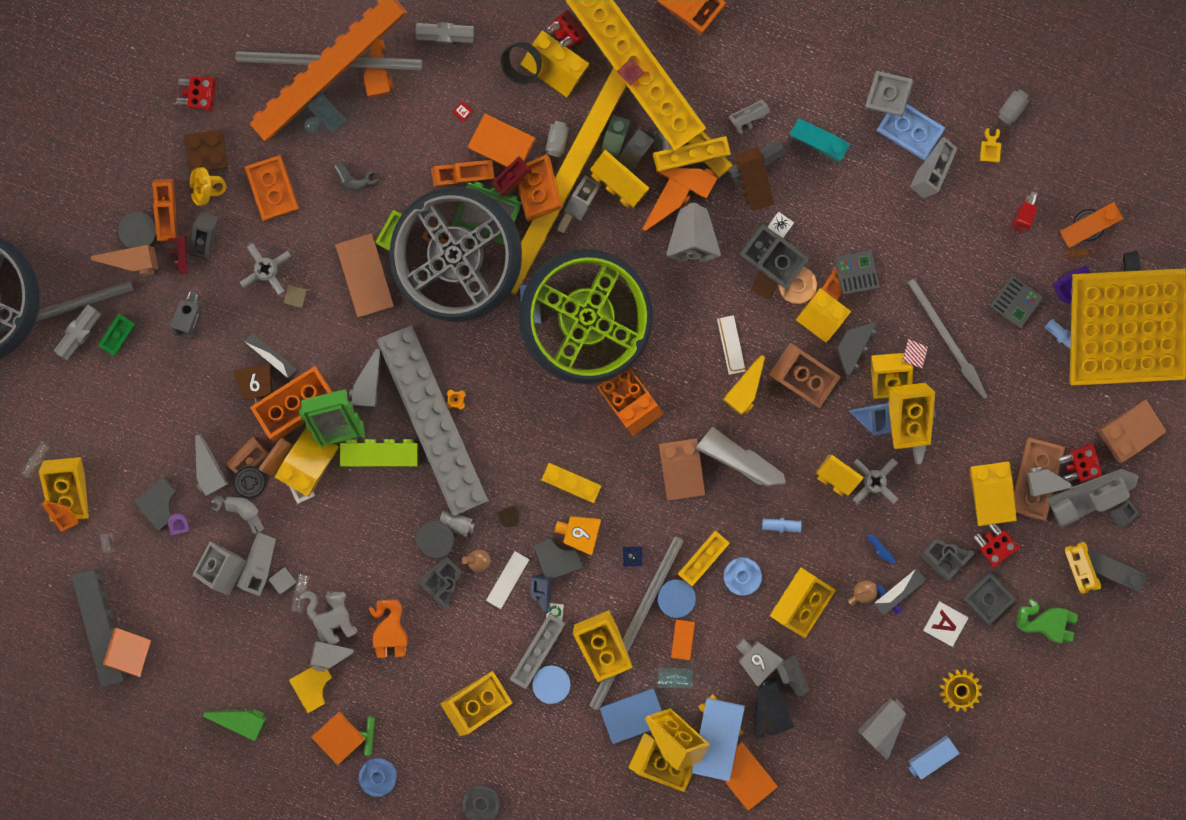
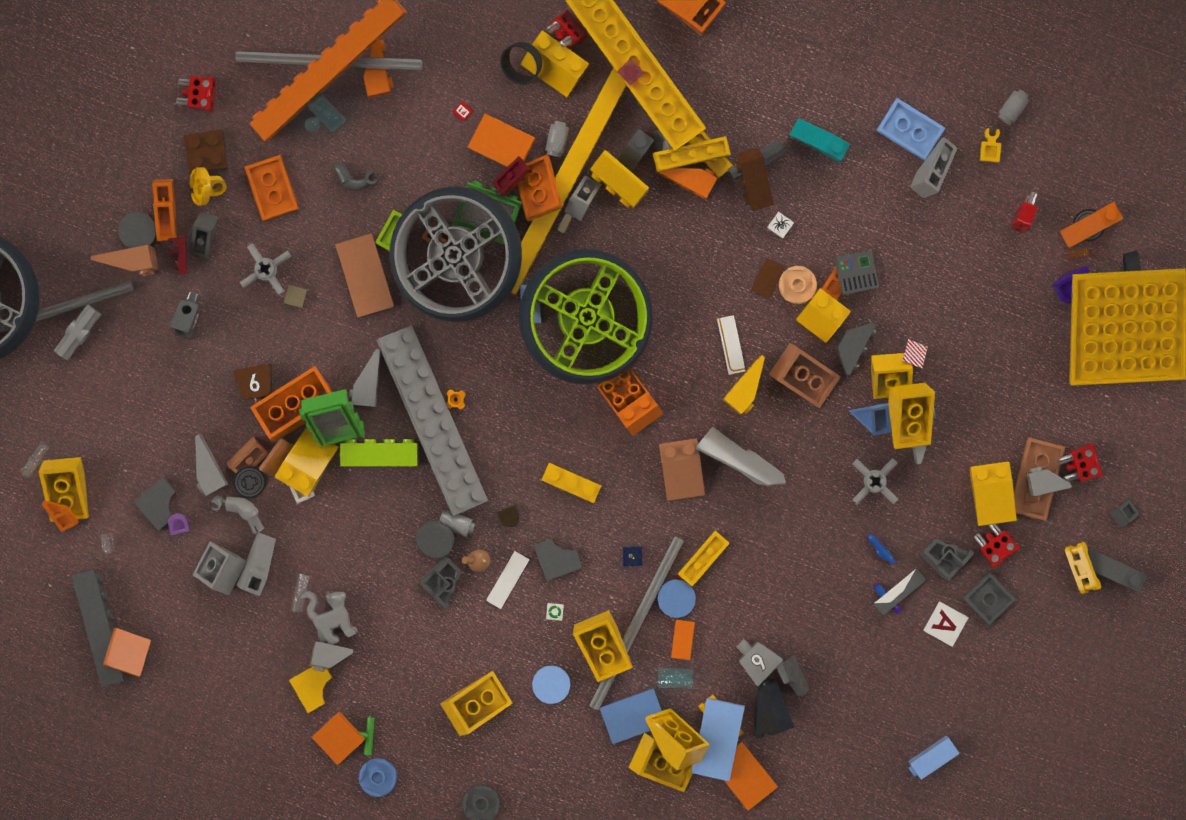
(117, 334): green plate -> none
(244, 722): bright green slope -> none
(270, 355): dark grey sticker -> none
(282, 580): light grey slope -> none
(389, 631): orange hips -> none
(444, 33): light grey piece -> none
(462, 173): orange slope -> none
(537, 651): light grey plate -> none
(541, 591): dark blue tile -> none
(580, 532): light orange torso -> none
(615, 135): sand green slope -> none
(669, 201): orange slope -> none
(693, 236): light grey slope -> none
(742, 576): light blue tile -> none
(745, 116): light grey plate -> none
(773, 256): dark grey slope -> none
(781, 525): light blue pin -> none
(802, 603): yellow slope -> none
(839, 475): yellow slope -> none
(864, 592): medium nougat piece -> none
(884, 727): light grey slope -> none
(889, 94): light grey plate -> none
(967, 369): light grey piece -> none
(970, 694): yellow gear -> none
(1016, 301): dark grey tile -> none
(1049, 622): bright green hips -> none
(1062, 335): light blue pin -> none
(1092, 495): light grey panel -> none
(1132, 431): nougat slope -> none

